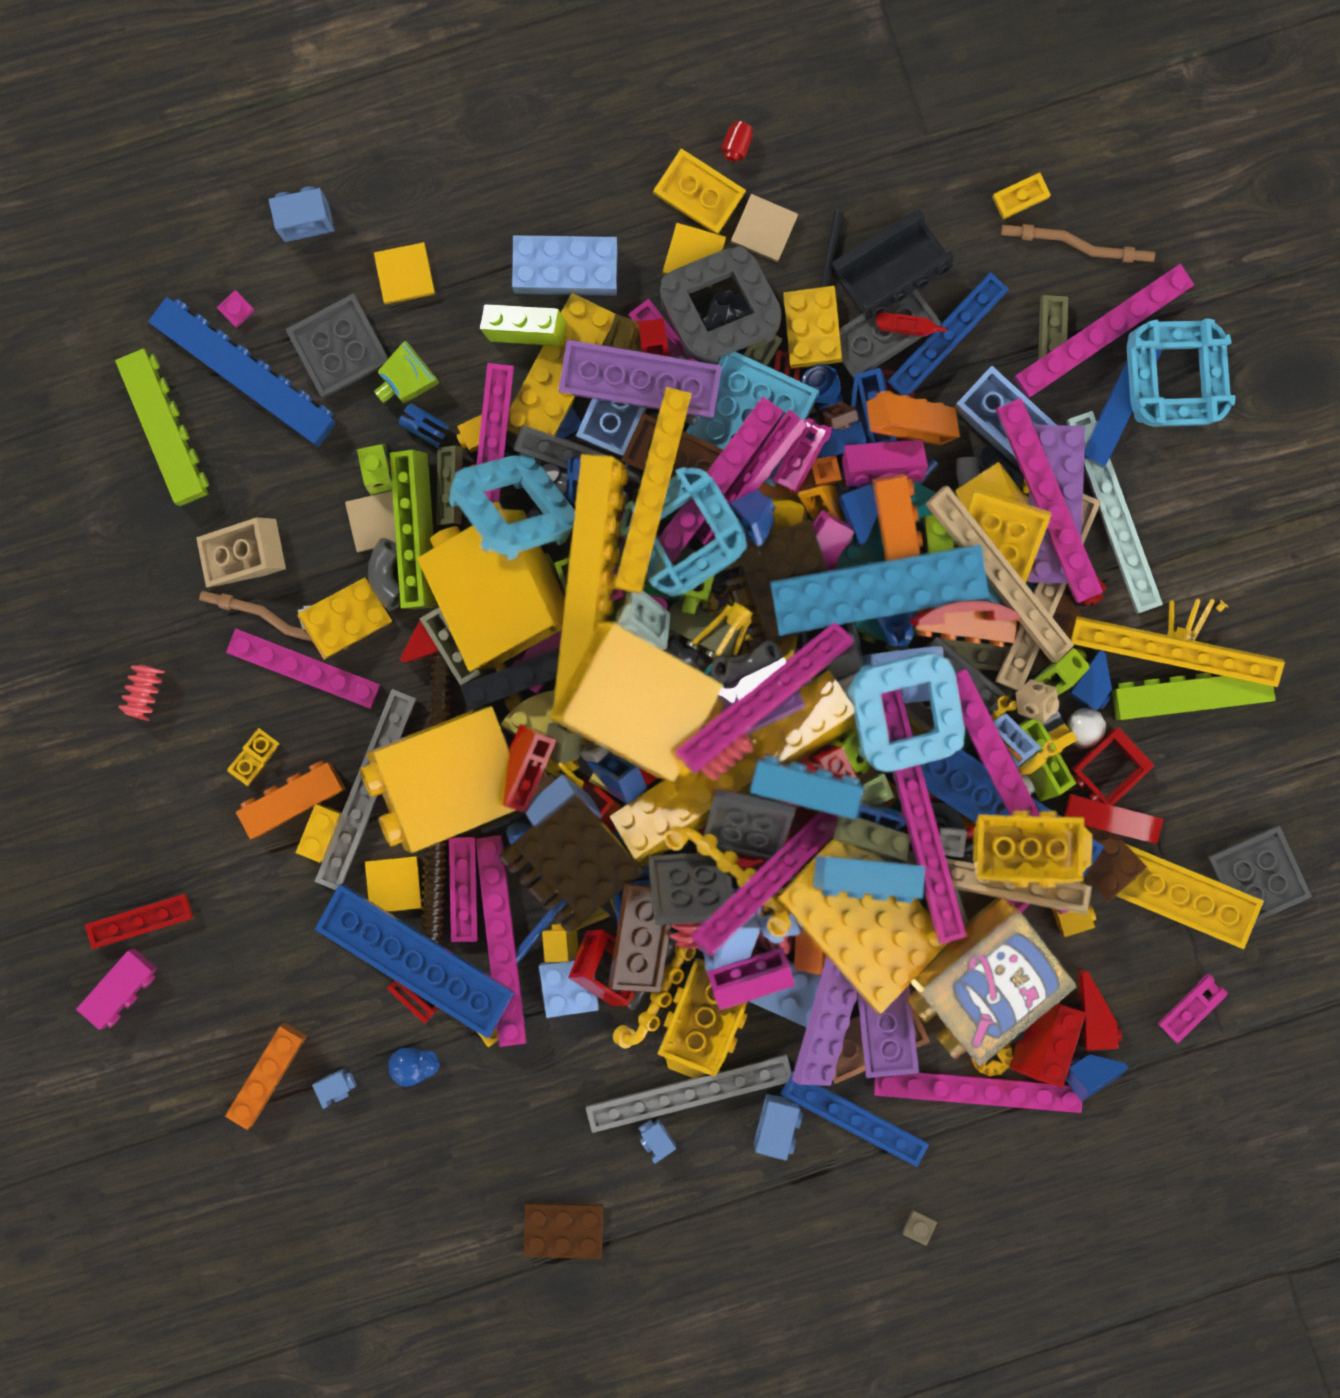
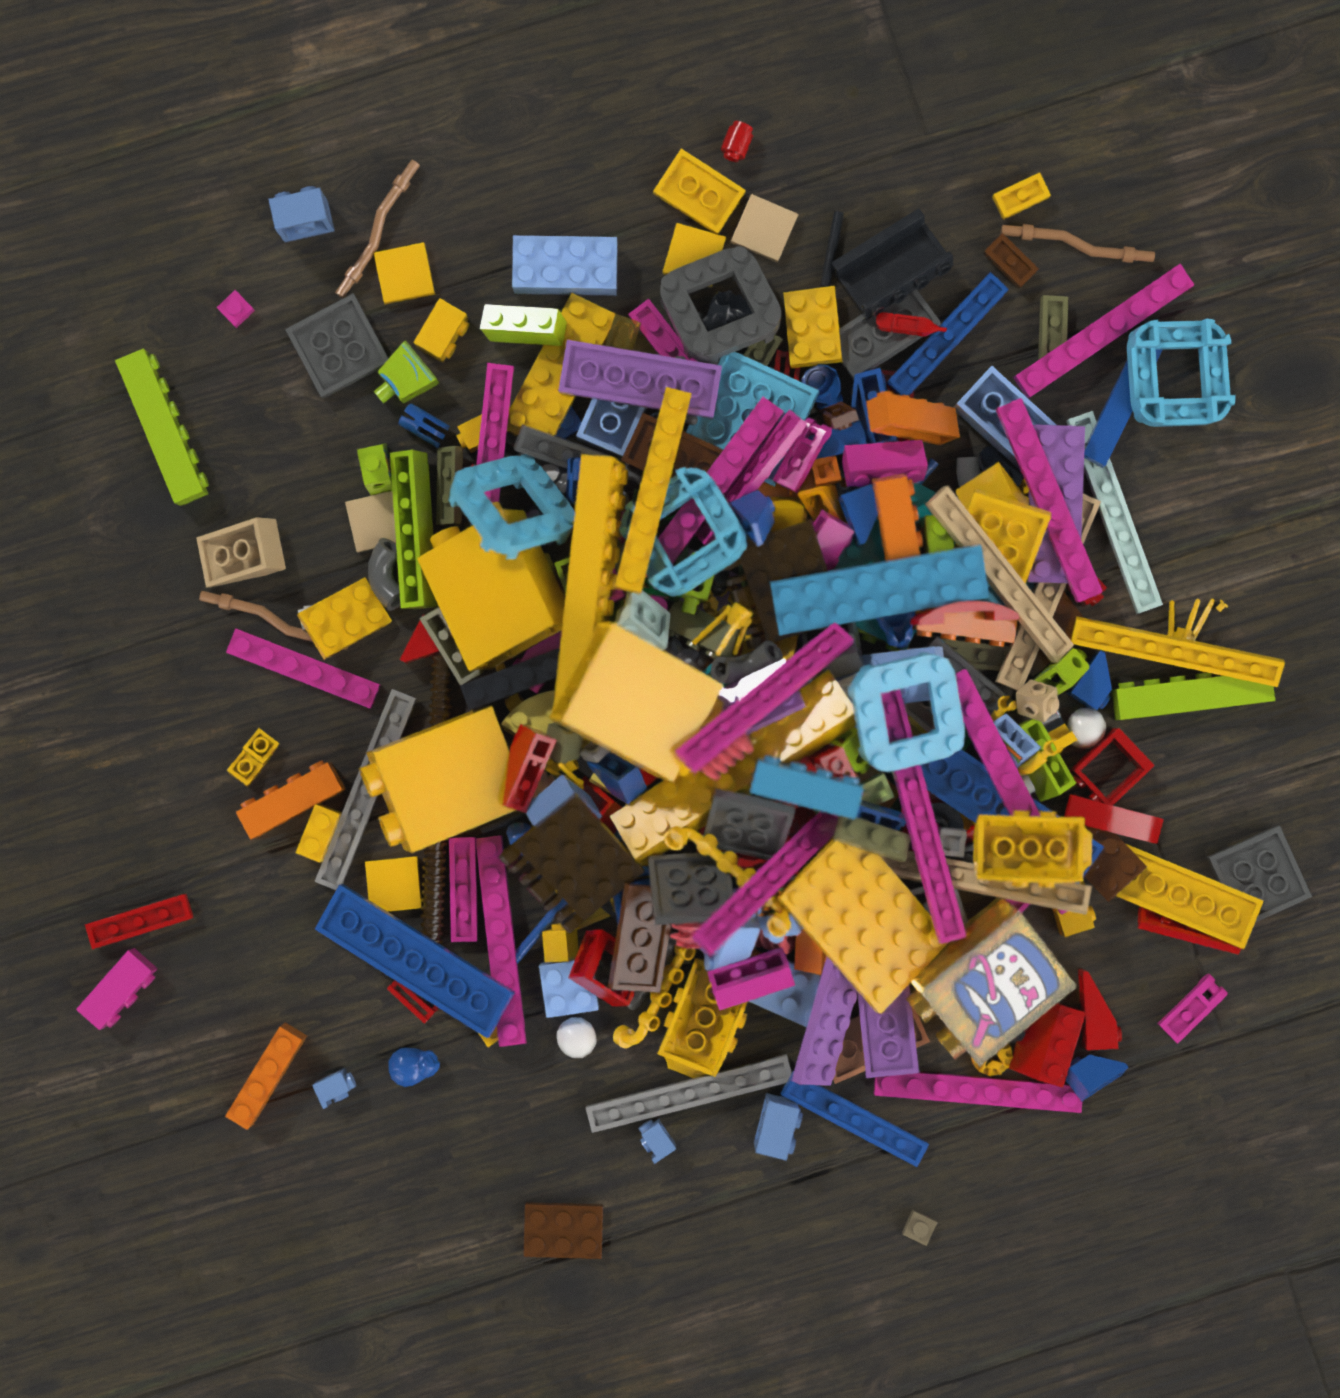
(141, 691): coral piece -> none
(243, 372): blue brick -> none
(400, 185): none -> medium nougat bar
(442, 331): none -> yellow brick
(576, 1037): none -> white hair
(653, 337): red brick -> none
(868, 877): dark azure brick -> none
(1010, 261): none -> reddish brown plate
(1162, 925): none -> red plate

